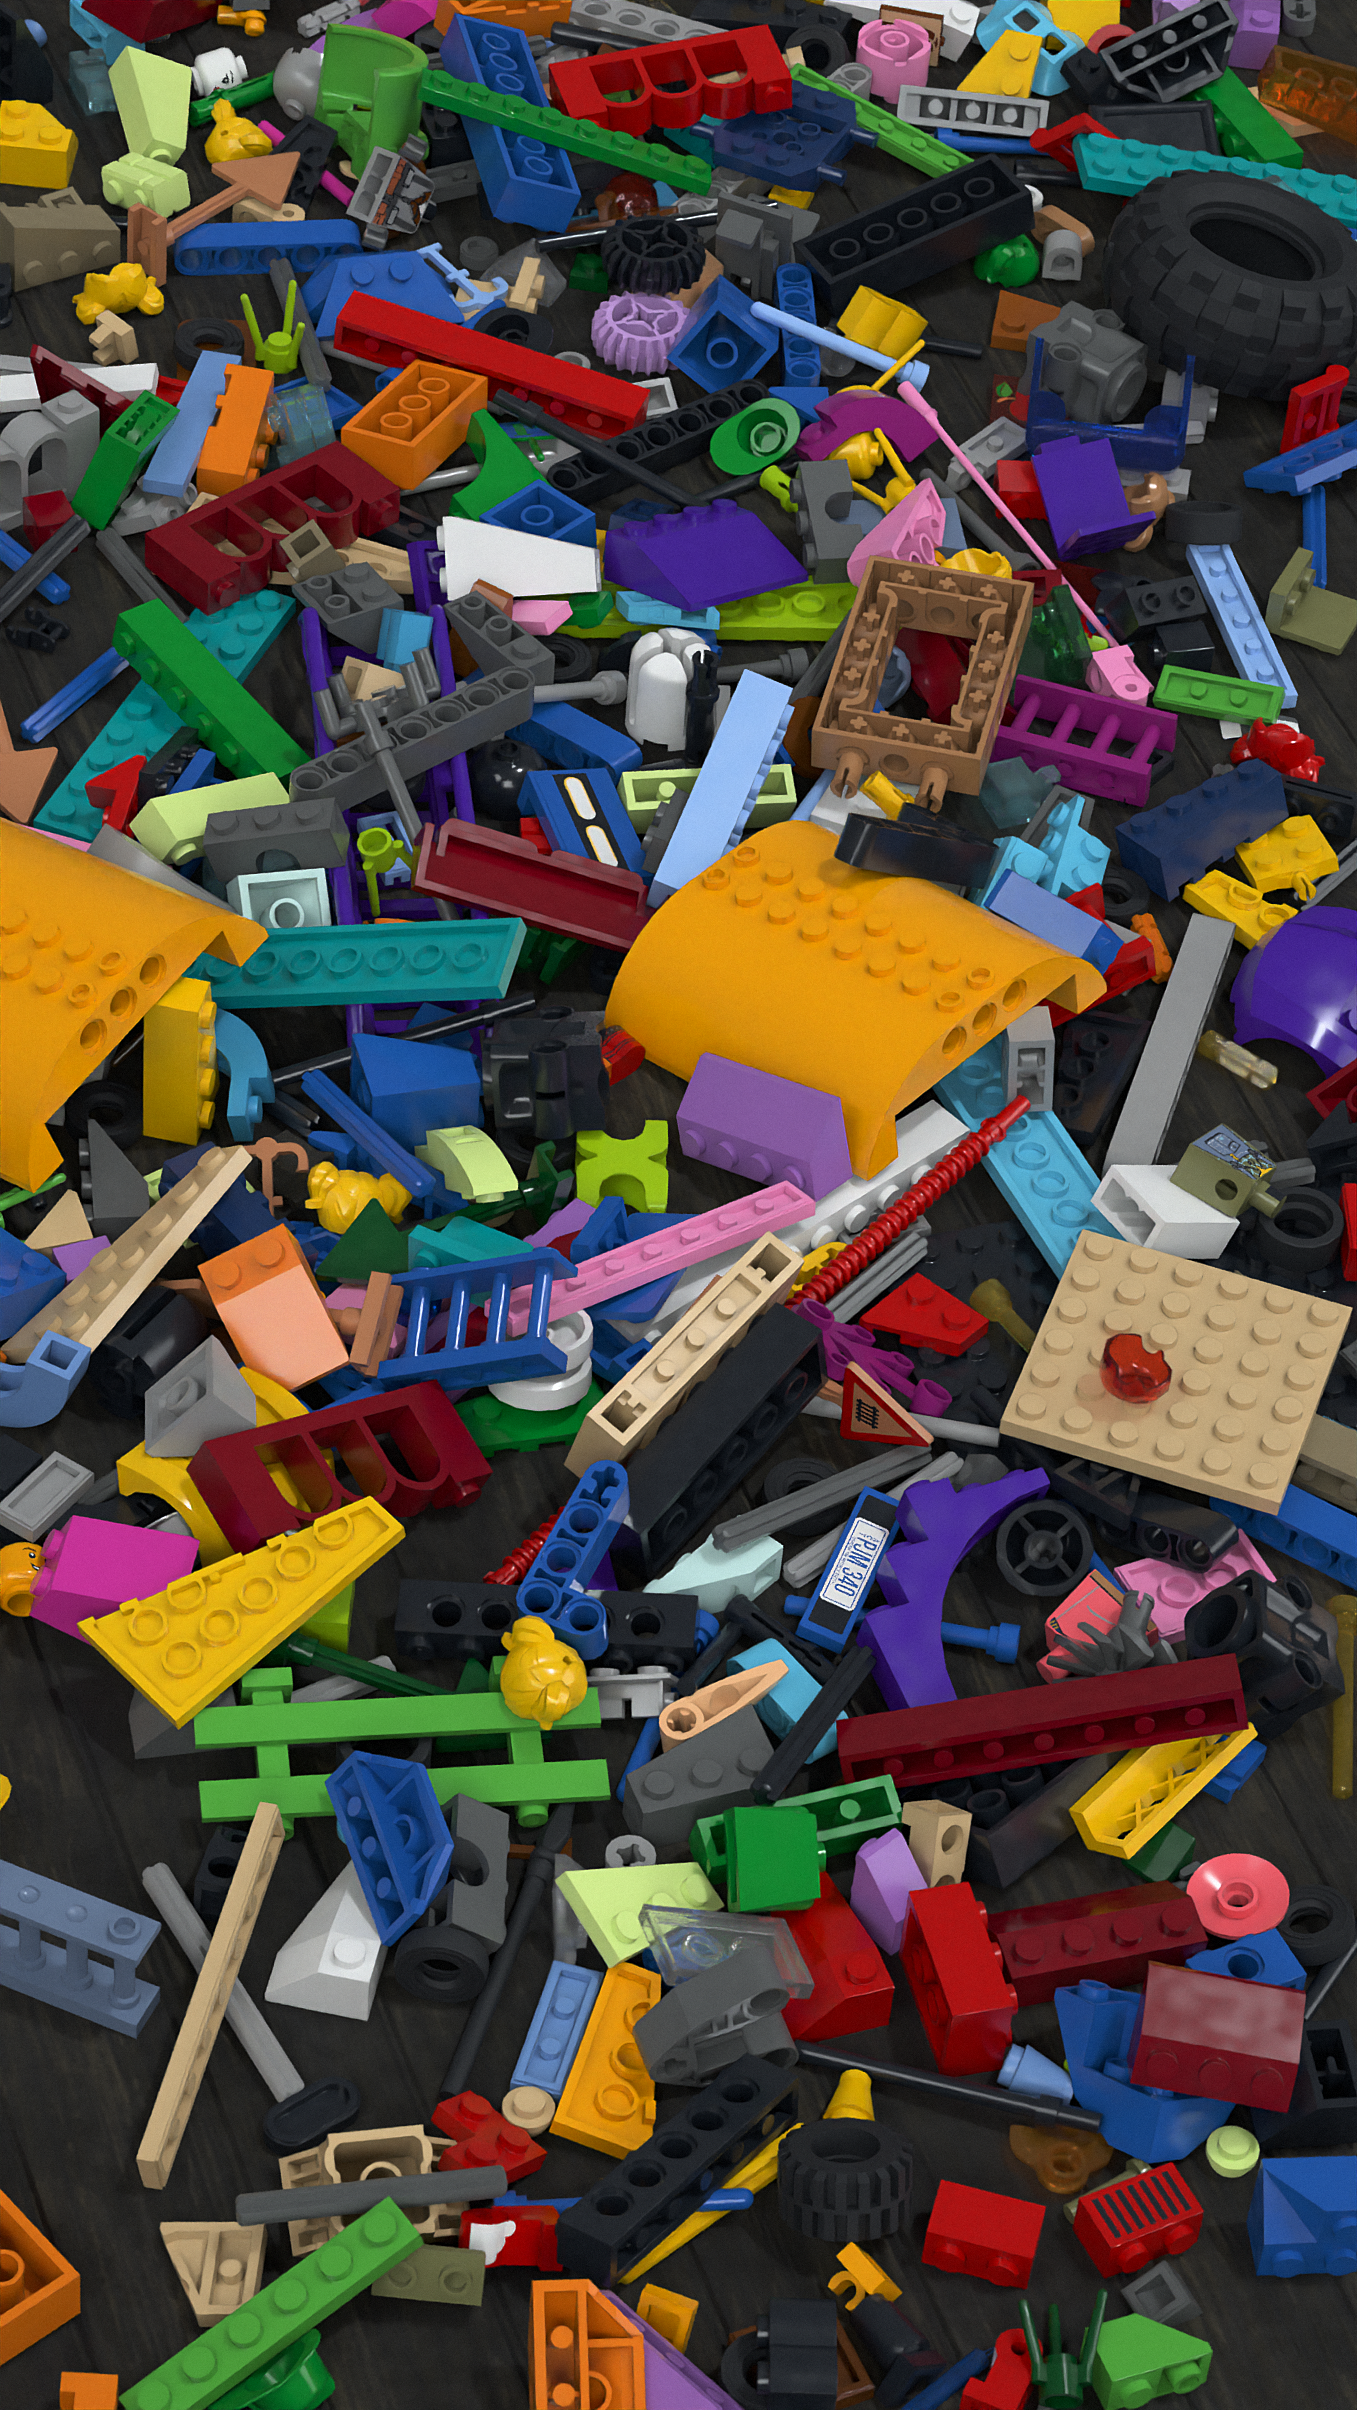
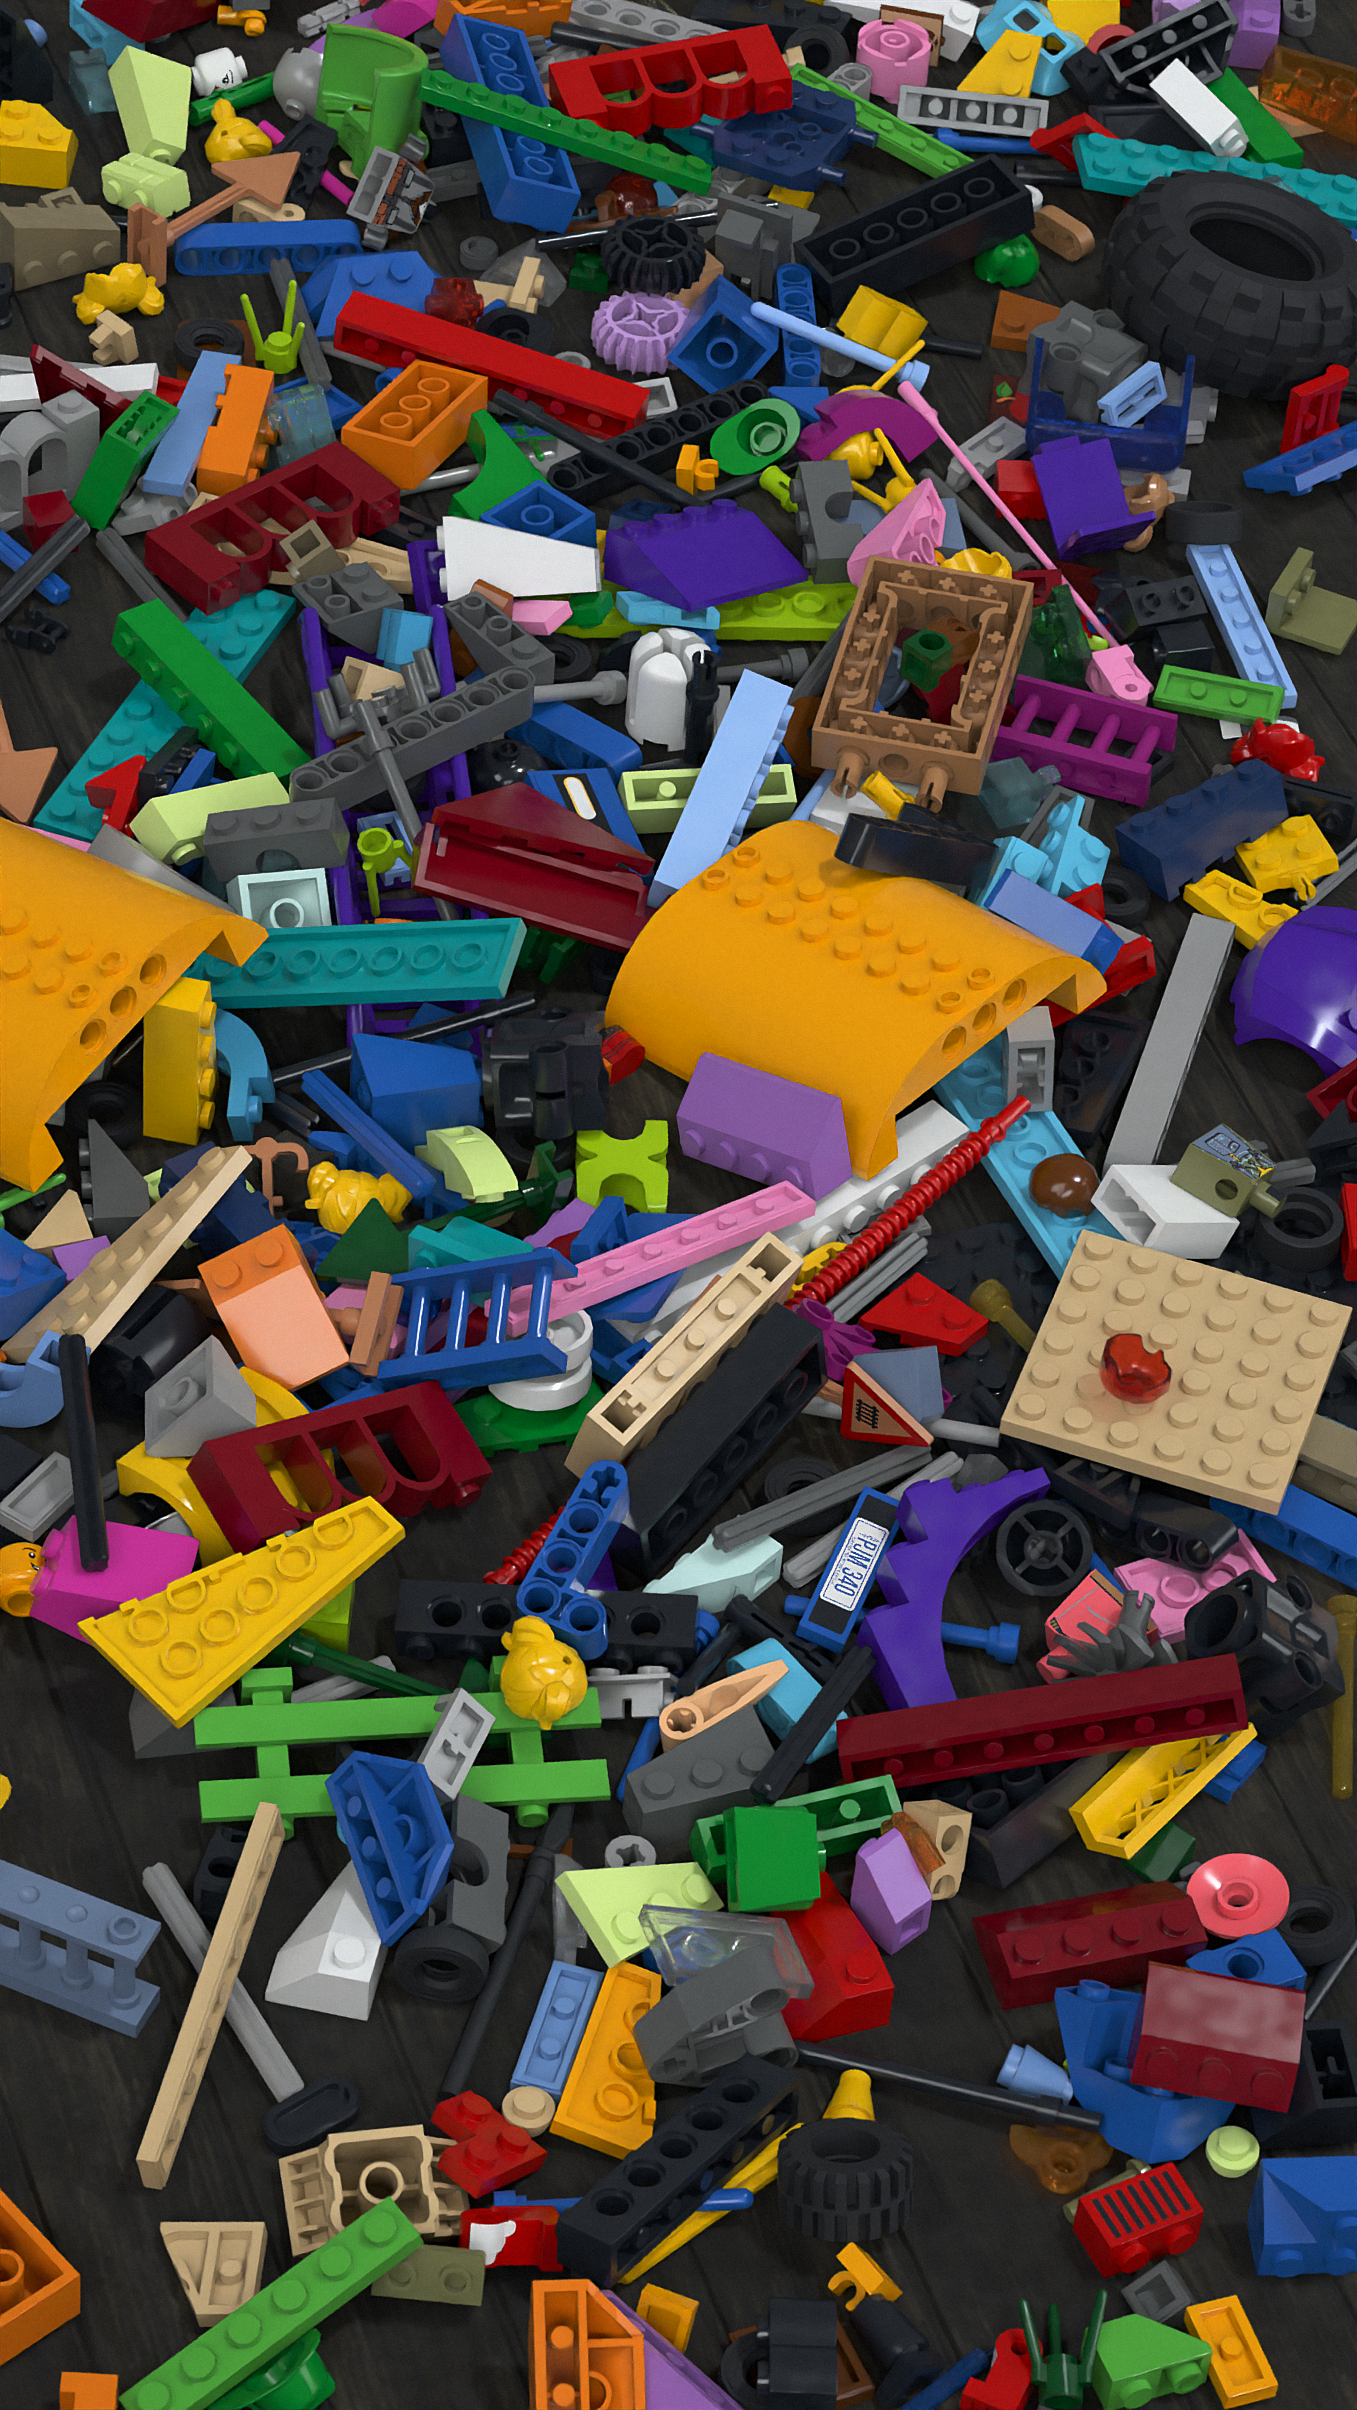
(72, 695): blue axle -> none
(83, 1453): none -> black axle
(363, 2195): dark grey axle -> none
(454, 1742): none -> light grey hinge
(455, 301): none -> clear red brick
(480, 299): light blue piece -> none
(527, 814): none -> dark red tile
(658, 838): dark grey plate -> none
(693, 473): none -> light orange tile
(909, 1378): none -> sand blue slope
(917, 1839): none -> clear orange arm
(936, 651): none -> dark green leg
(957, 1979): red brick -> none
(983, 2234): red brick -> none
(1062, 256): light grey plate -> none
(1064, 1184): none -> reddish brown hair
(1131, 393): none -> light blue tile
(1147, 926): orange axle -> none
(1199, 111): none -> white brick
(1237, 2359): none -> light orange plate
(1238, 1059): clear yellow axle -> none
(1315, 532): blue axle -> none

